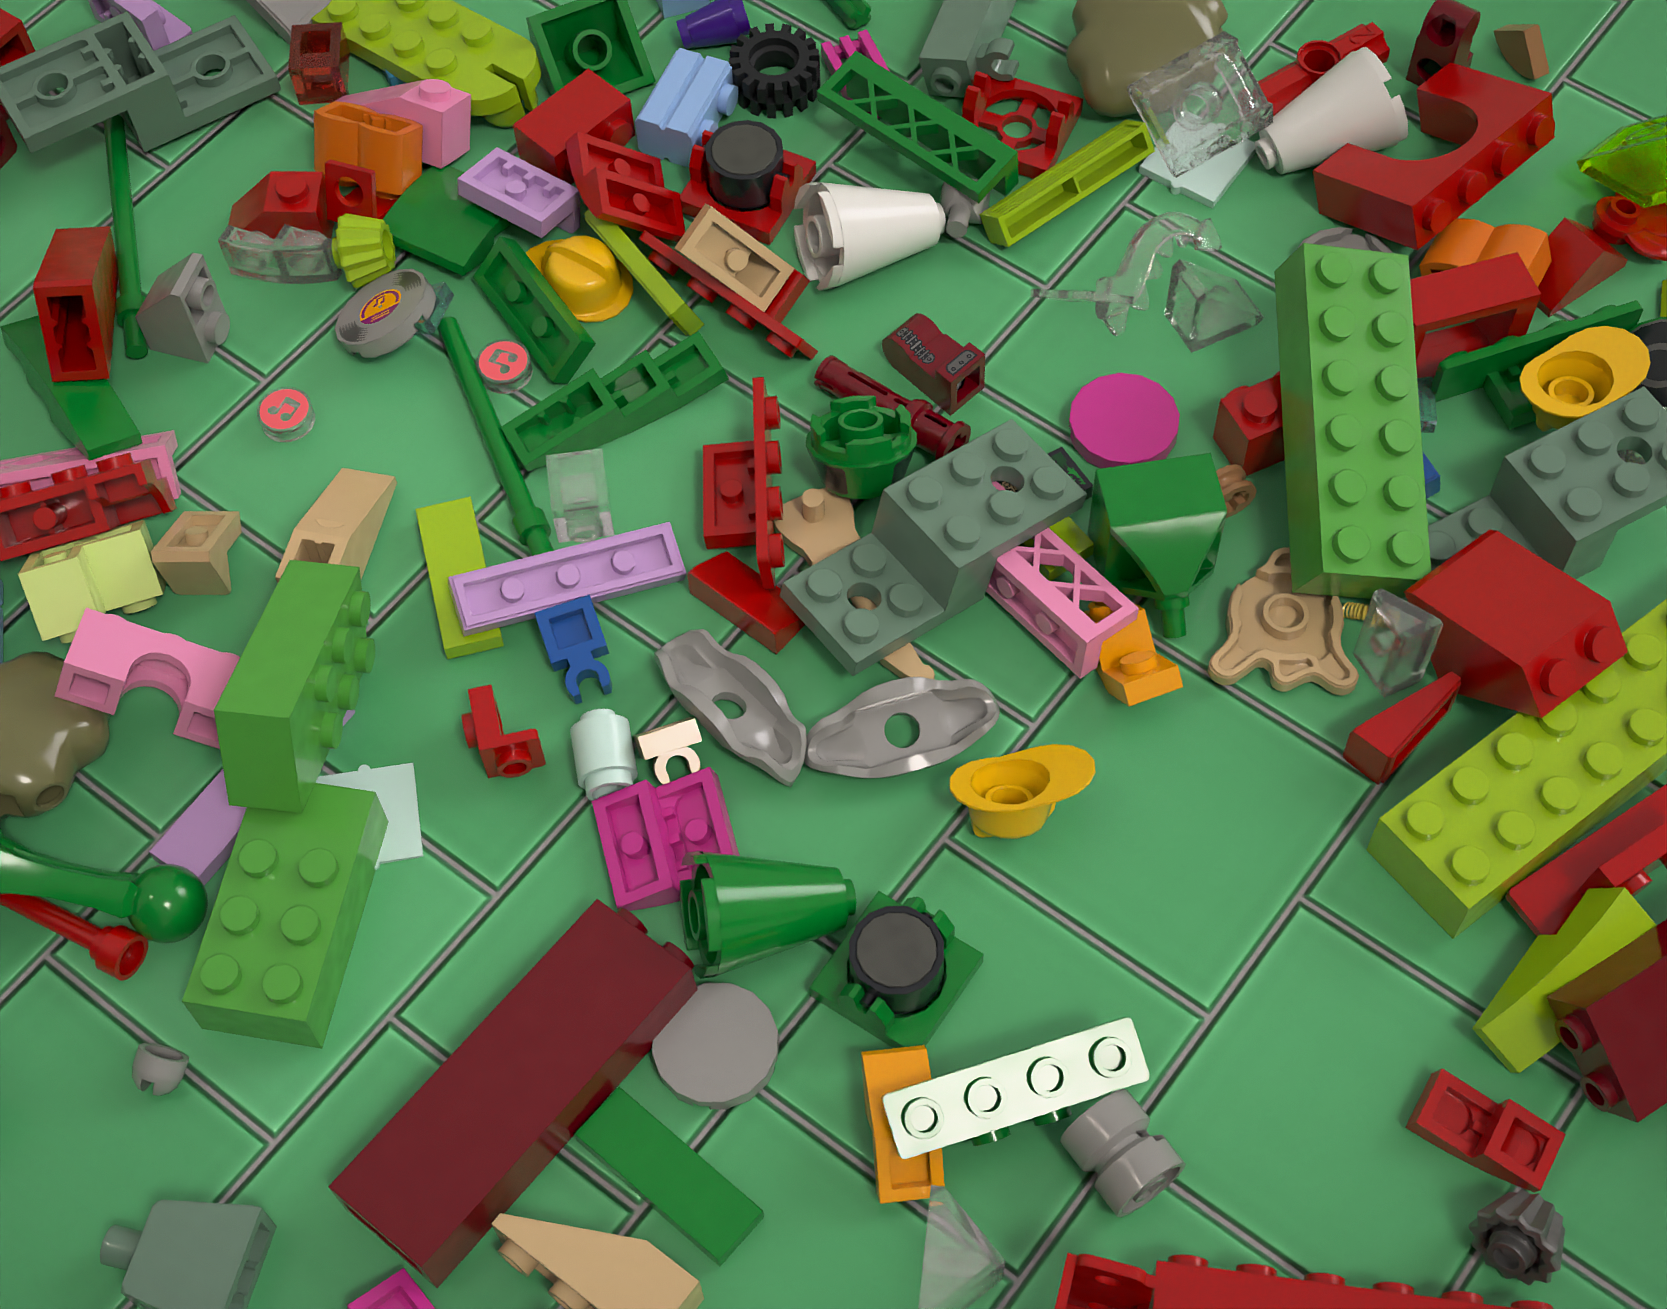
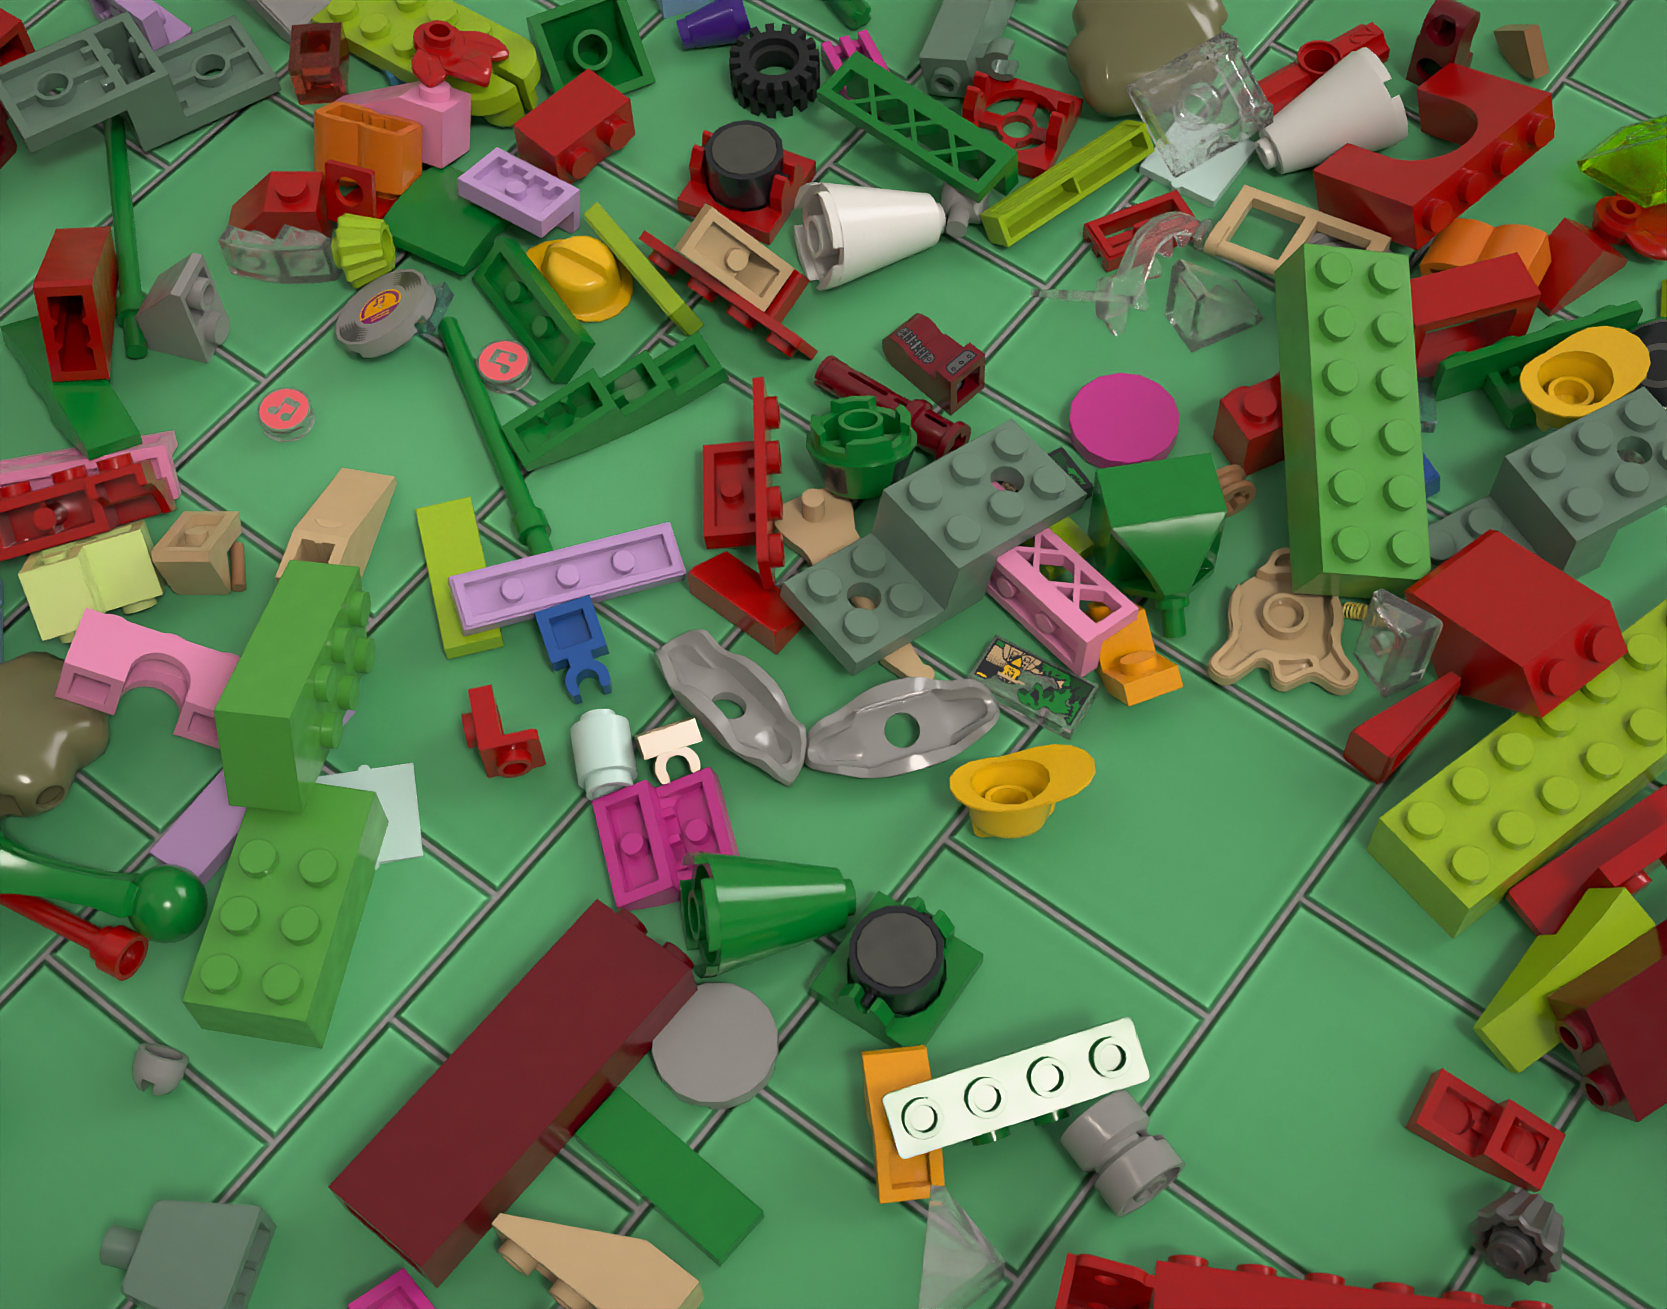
(237, 562): none -> medium nougat piece
(456, 53): none -> red plate
(580, 495): clear brick -> none
(624, 186): red slope -> none
(684, 104): light blue brick -> none
(1035, 687): none -> tile
(1114, 247): none -> red tile
(1308, 219): none -> tan window

